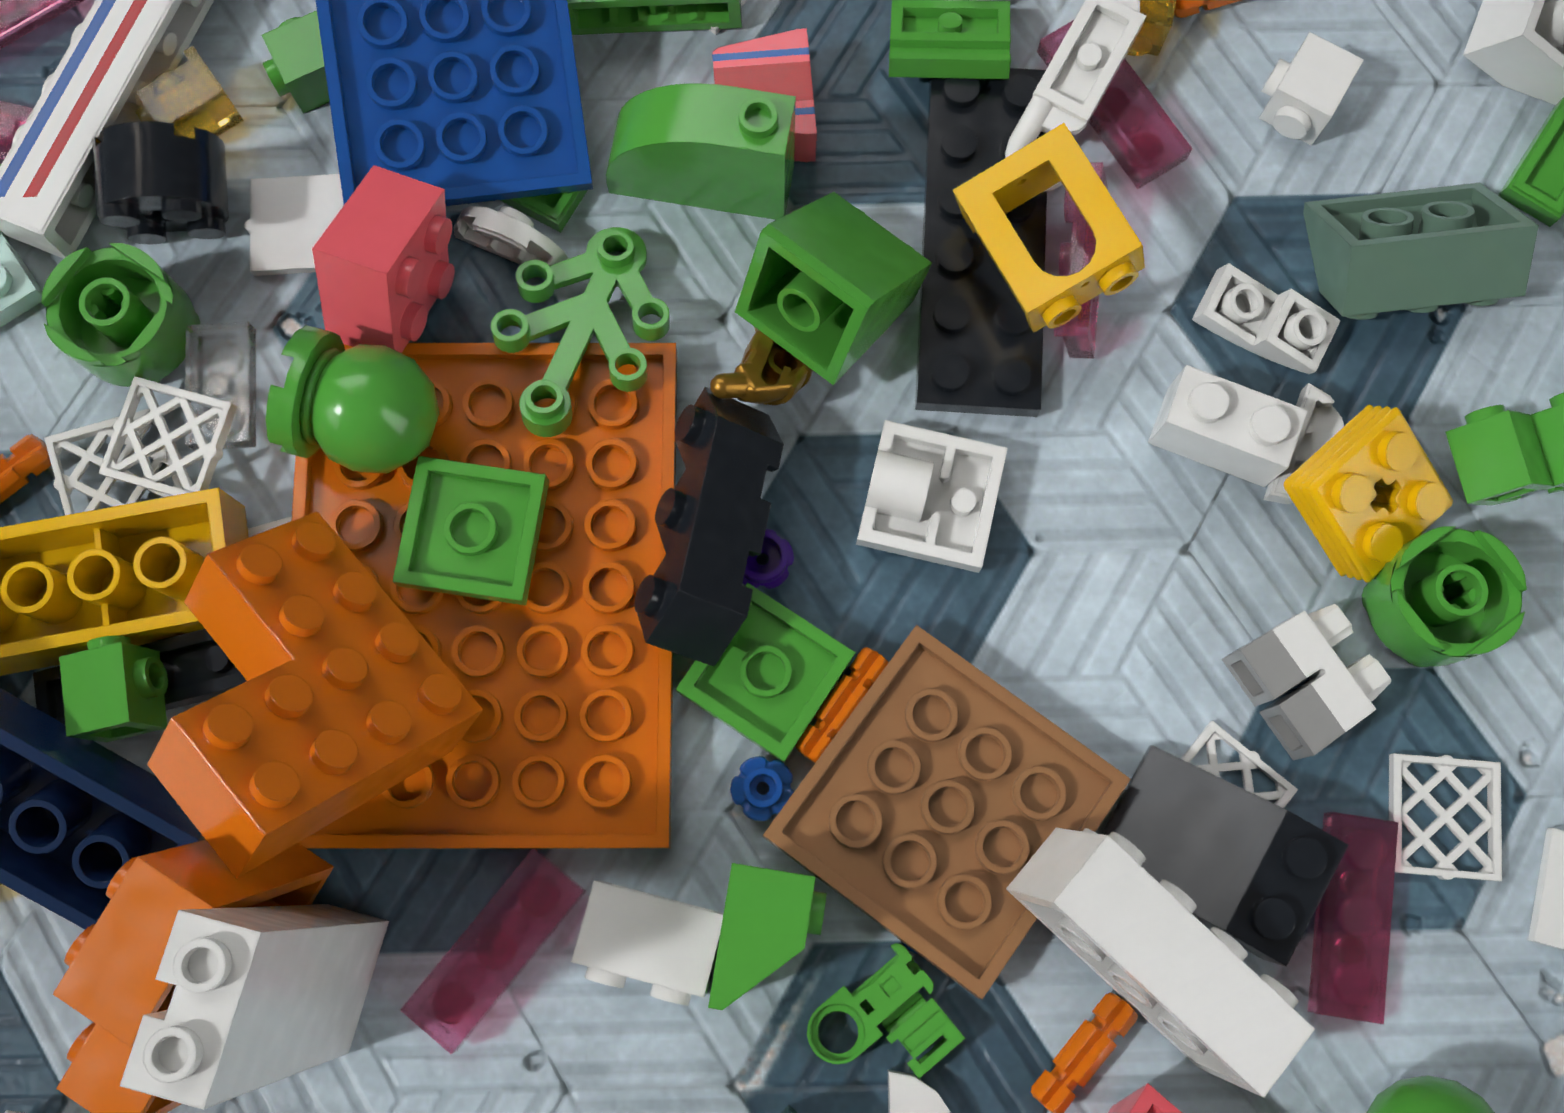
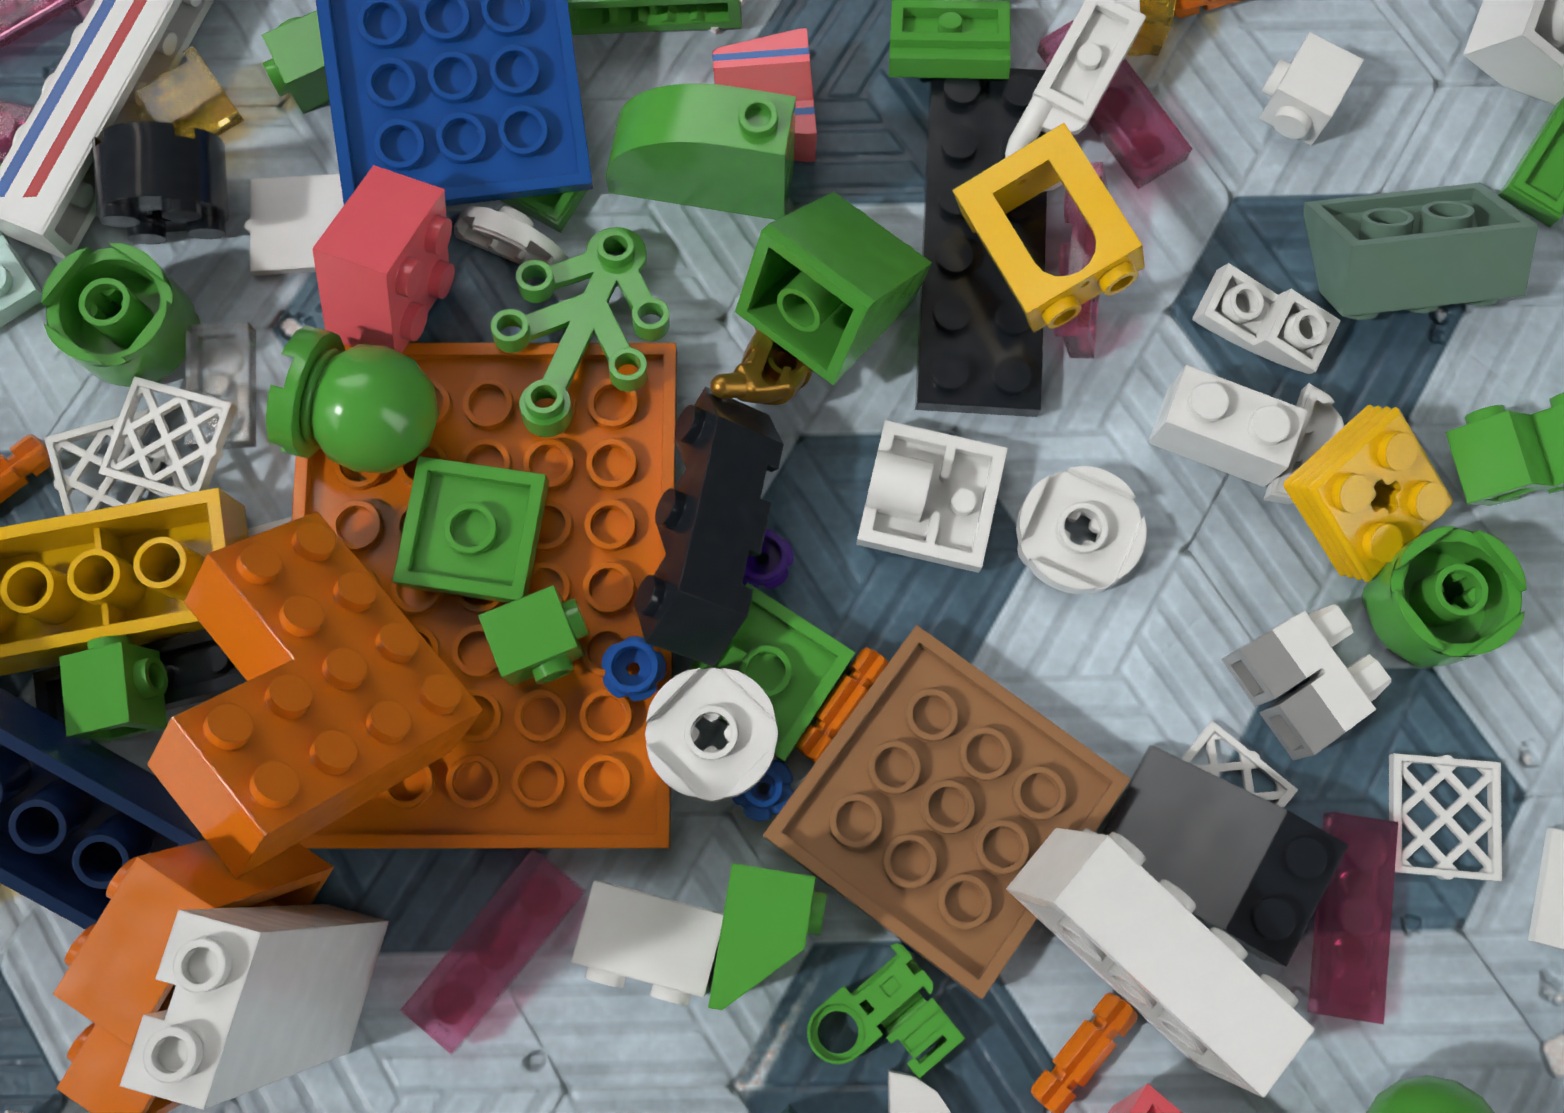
(535, 636): none -> bright green brick
(620, 656): none -> blue plate
(673, 734): none -> white plate
(1113, 516): none -> white plate

